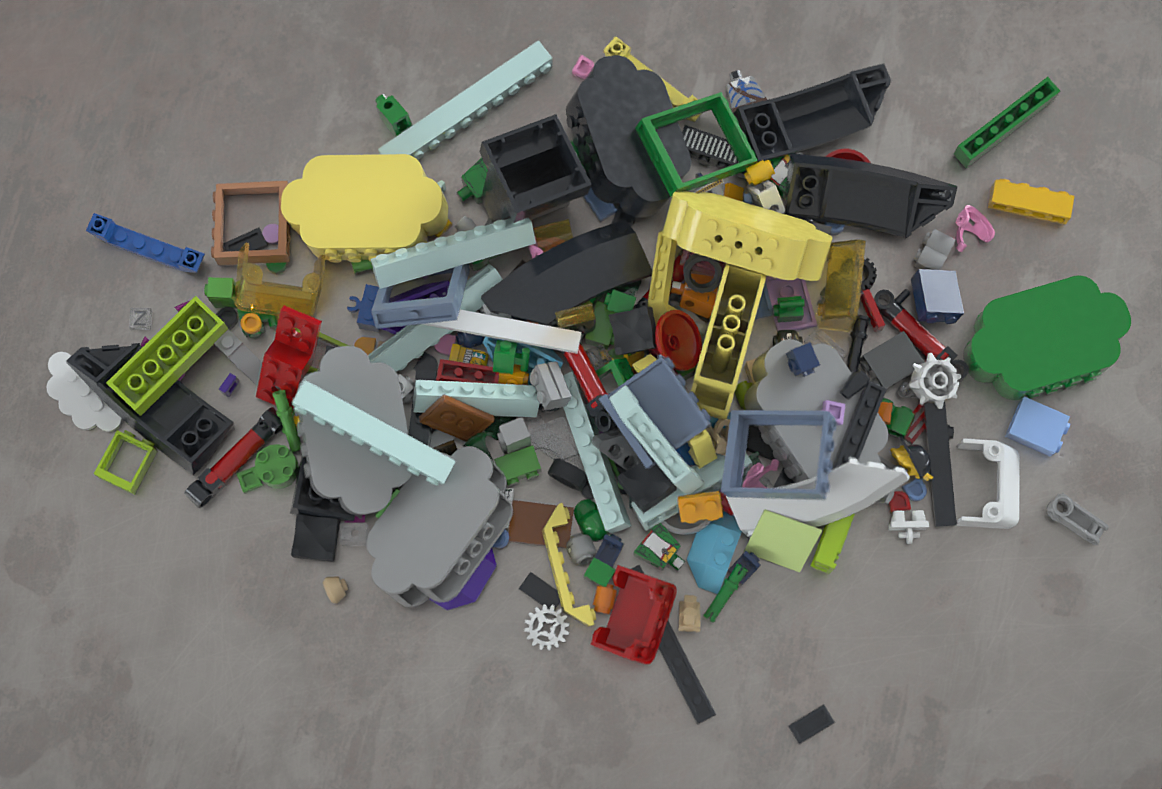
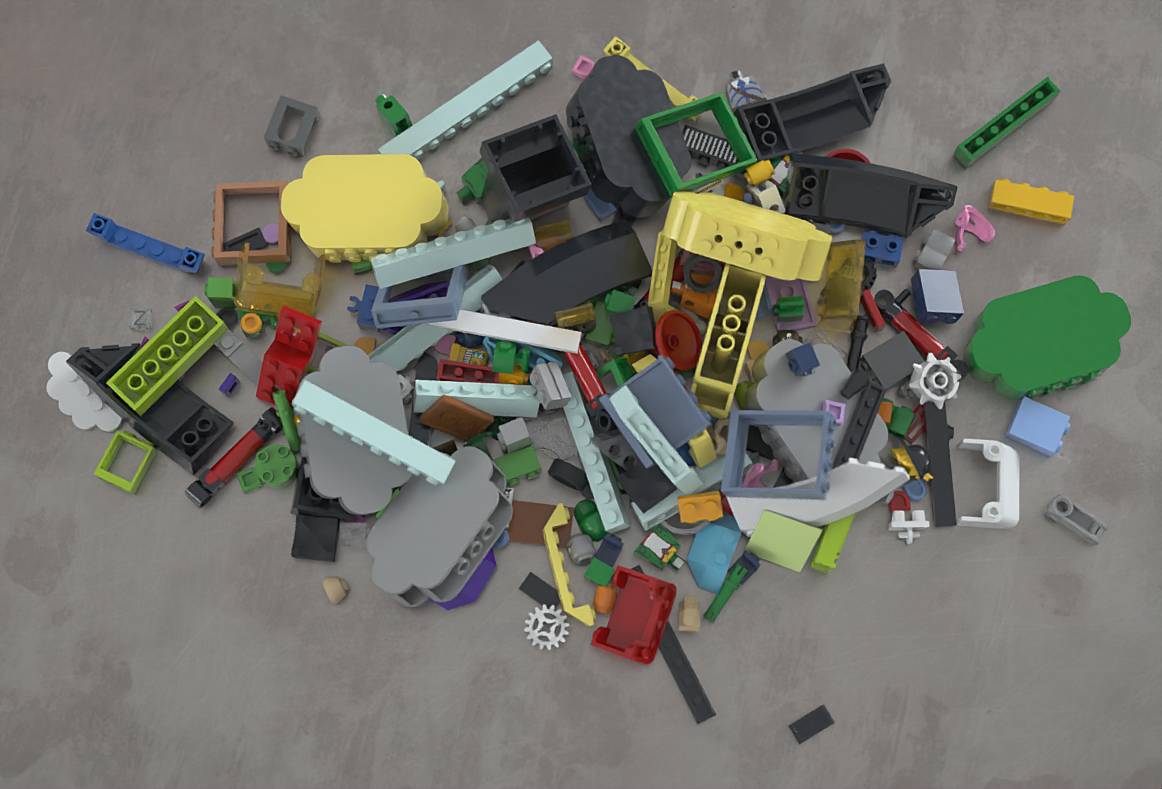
(295, 146): none -> dark grey panel
(756, 348): none -> yellow tile
(882, 248): none -> blue brick

